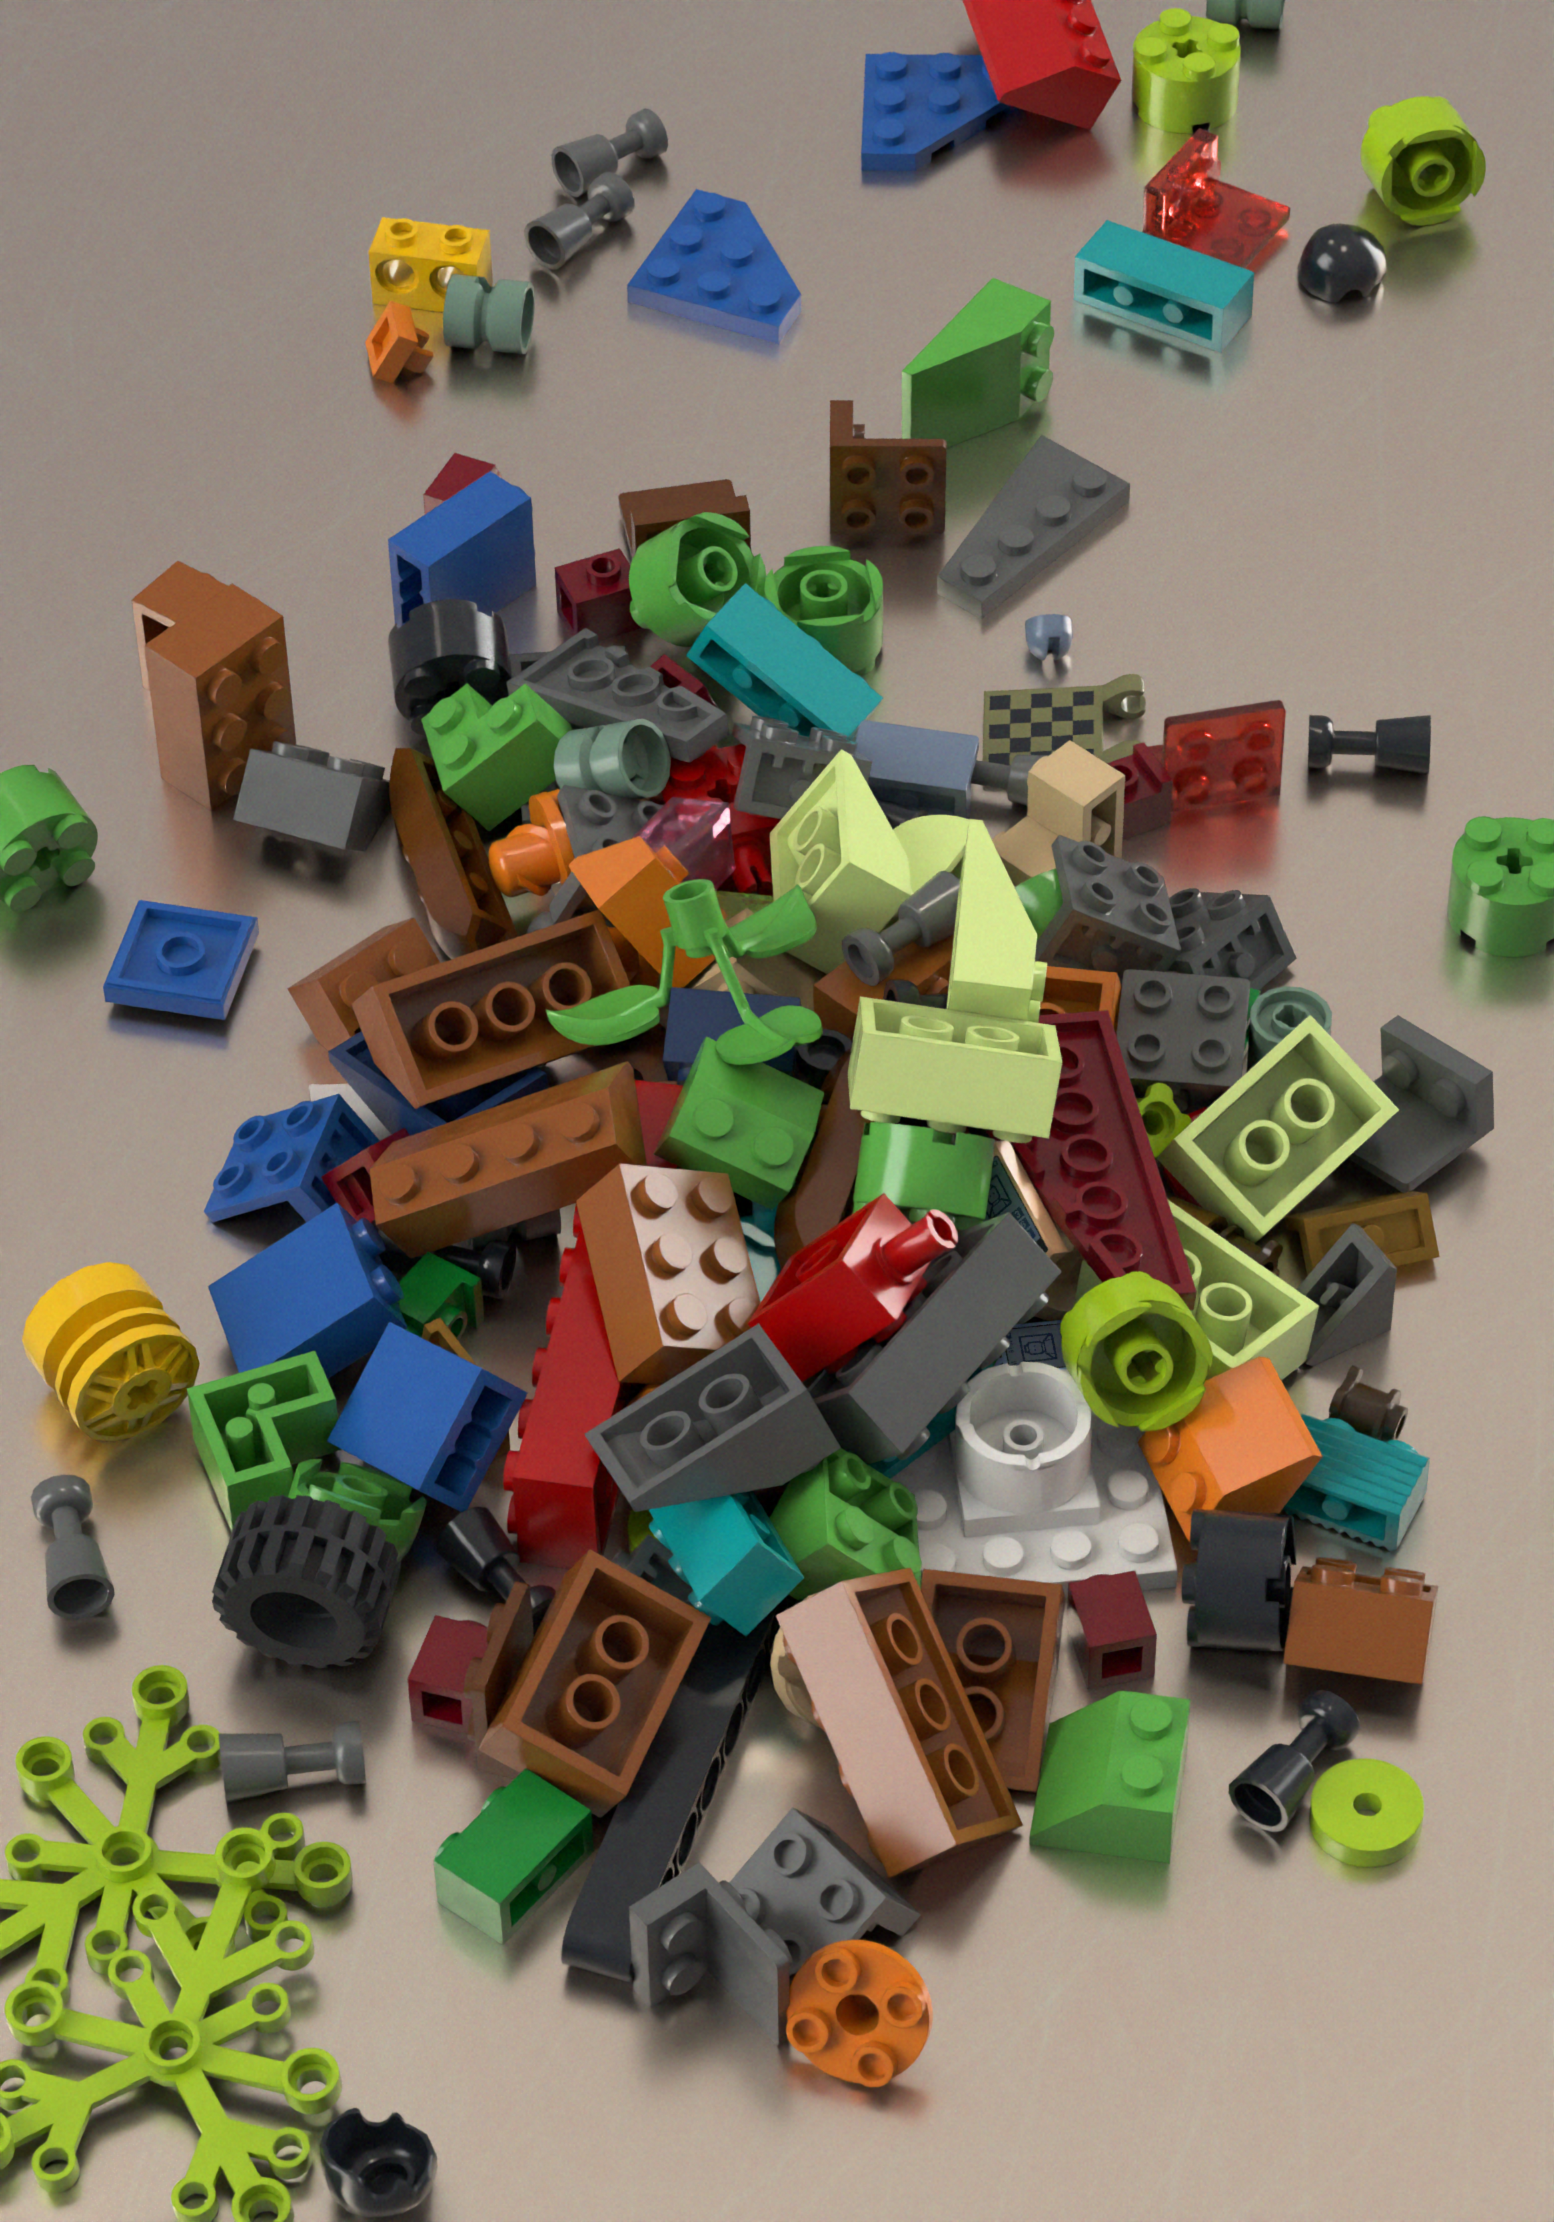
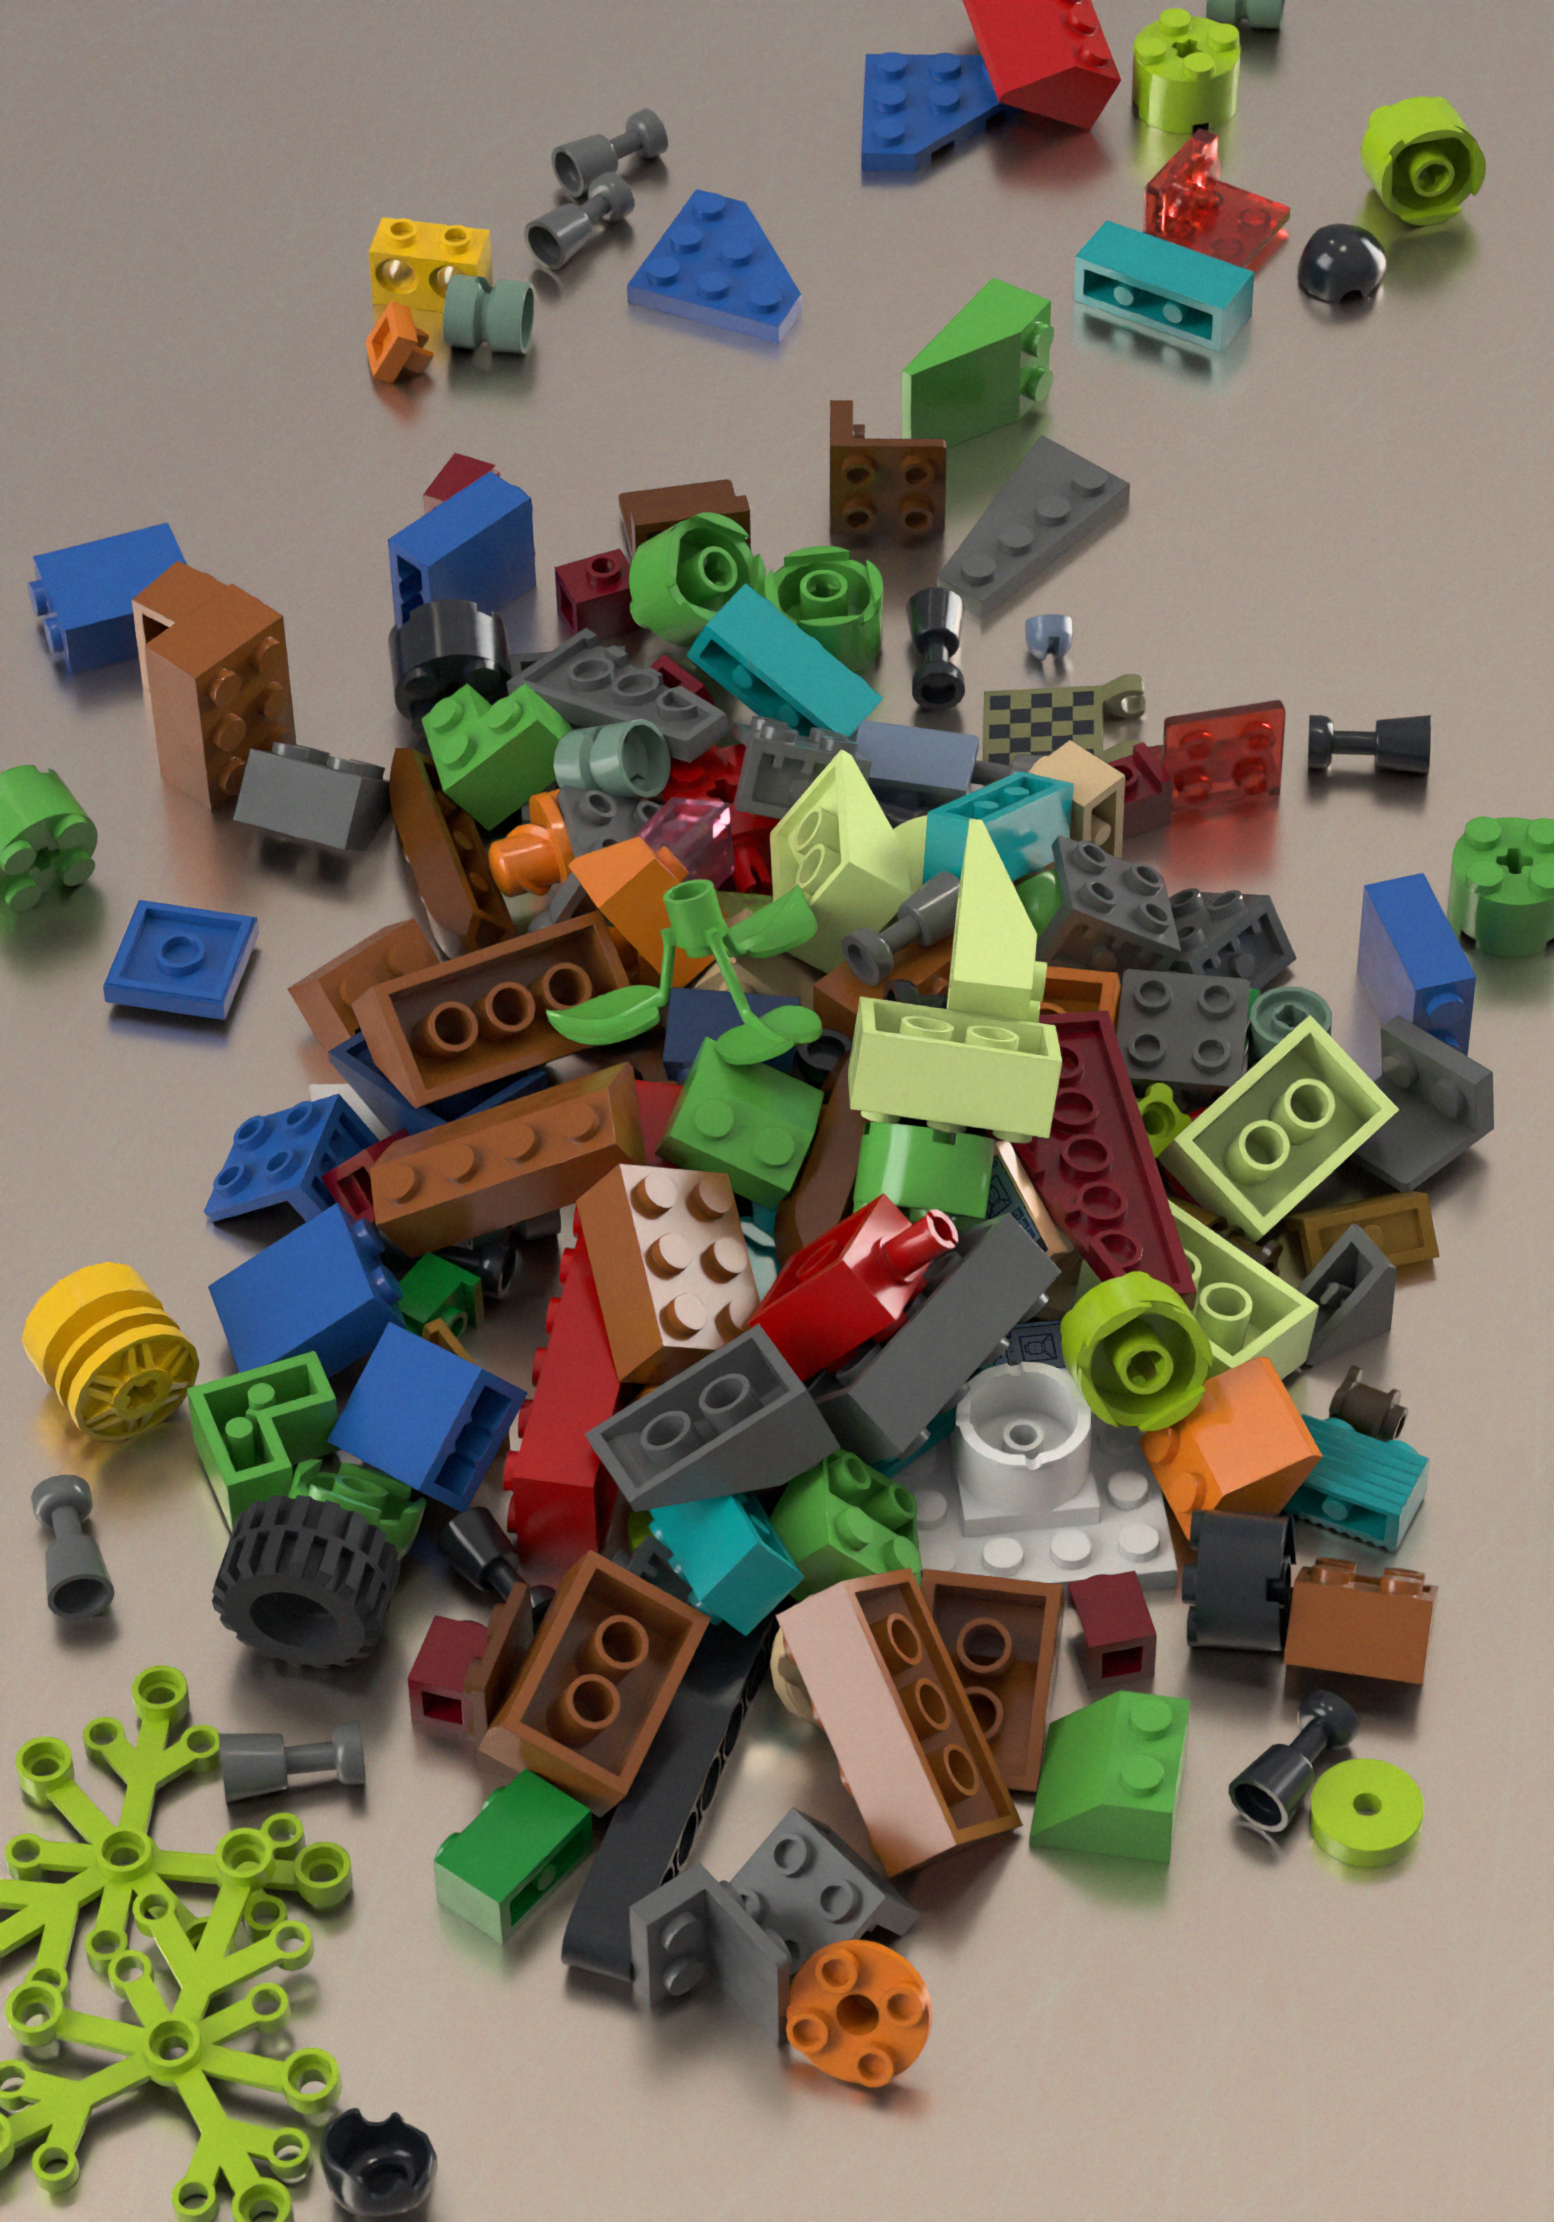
(91, 591): none -> blue brick
(935, 632): none -> black piece
(1020, 814): none -> teal brick
(1414, 960): none -> blue brick

